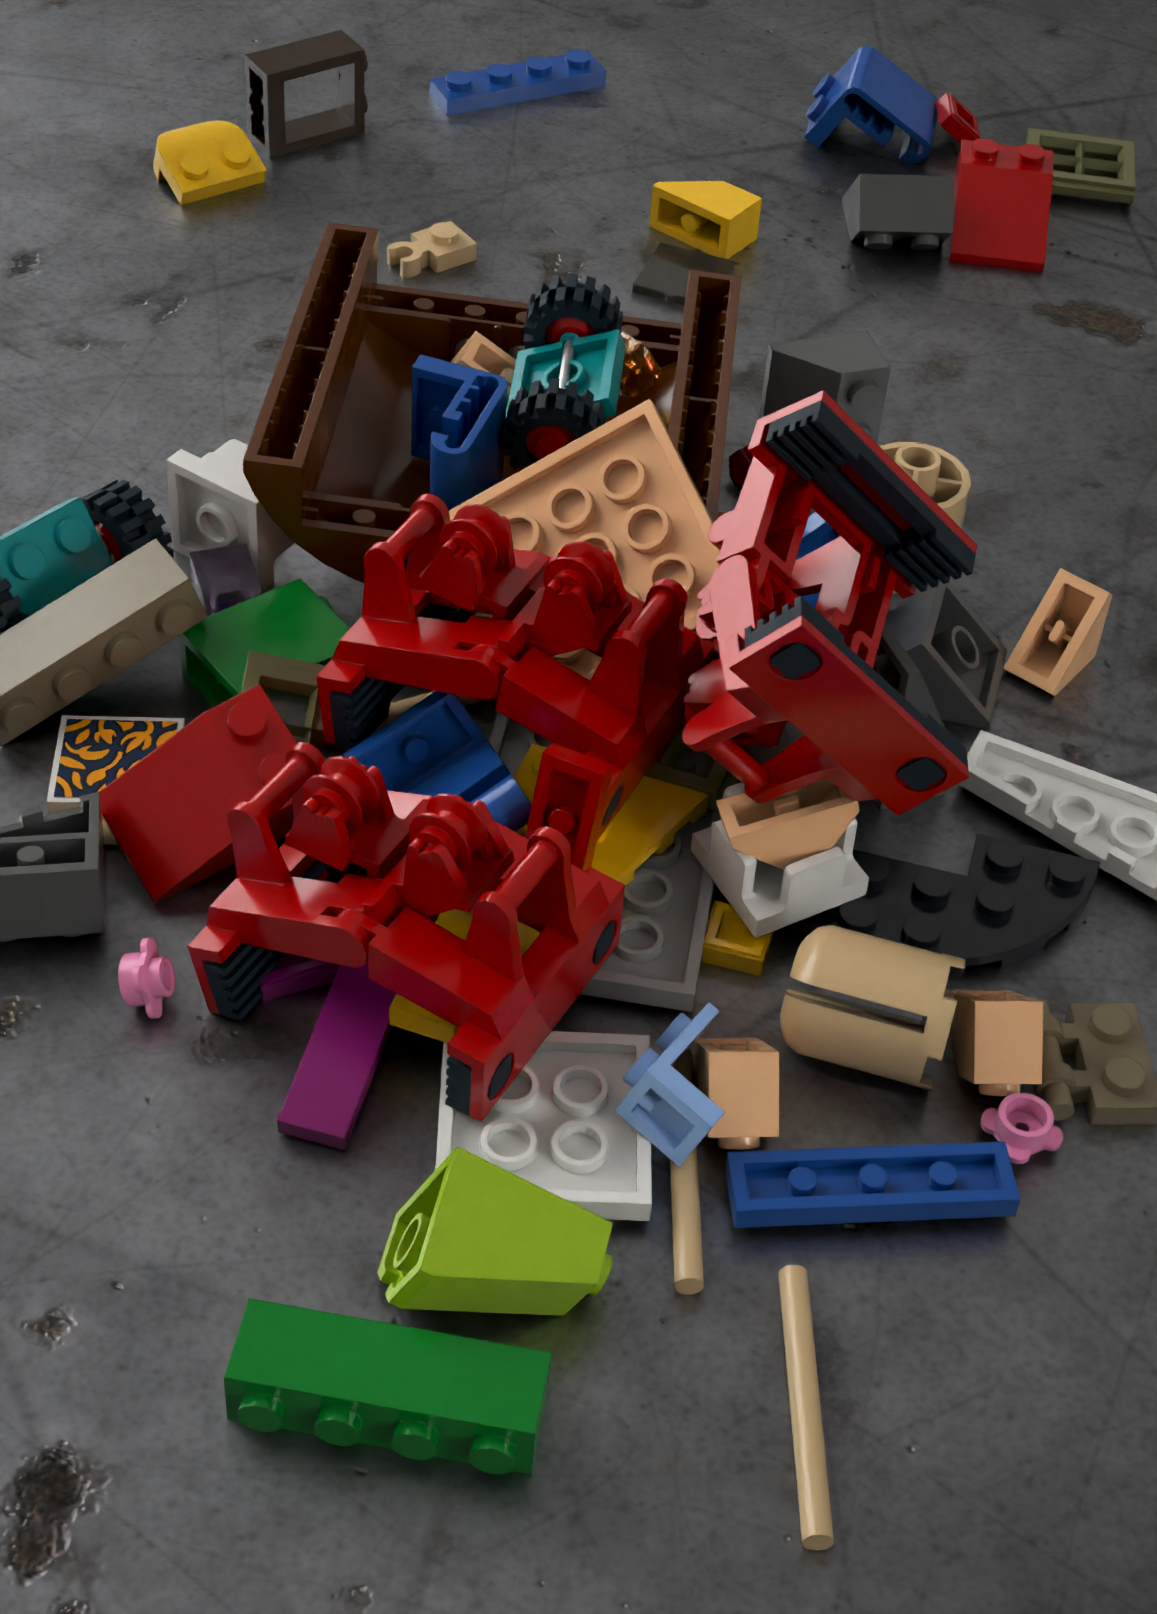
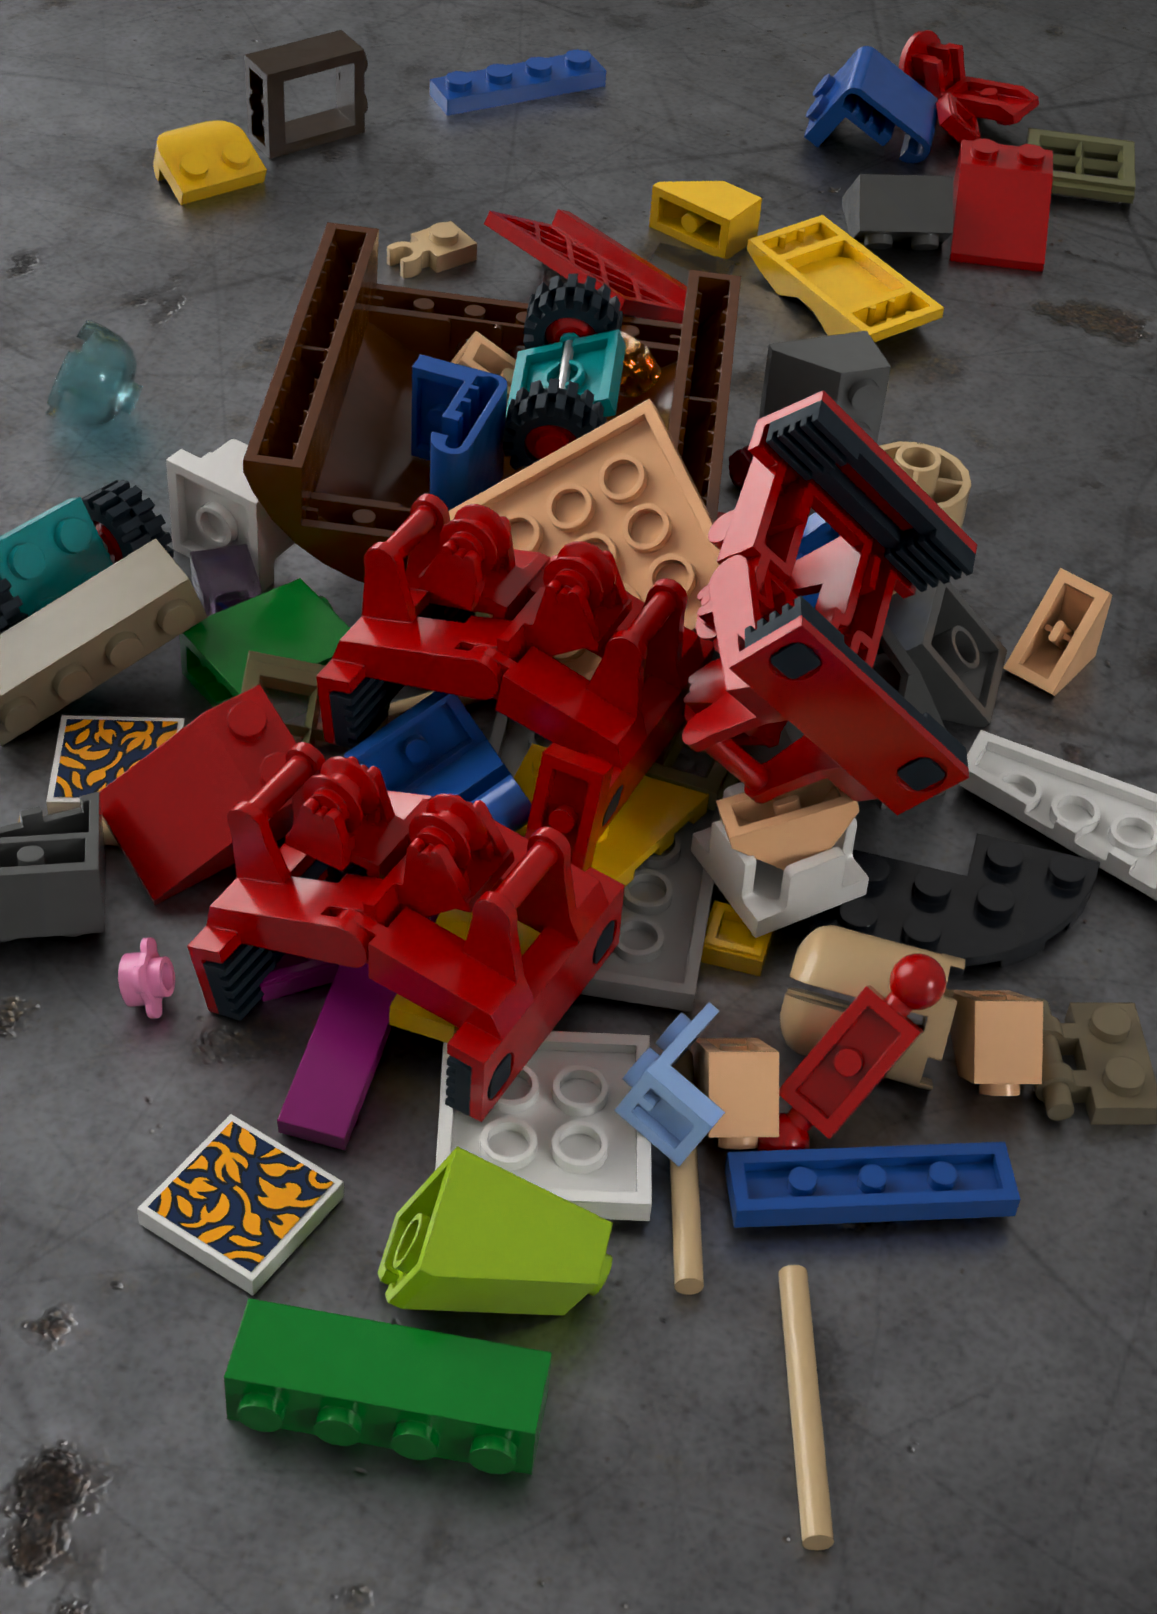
(95, 381): none -> clear light blue cylinder
(241, 1204): none -> tile
(581, 249): none -> red fence
(840, 280): none -> yellow slope
(856, 1054): none -> red plate
(942, 71): none -> red piece
(1024, 1125): bright pink plate -> none

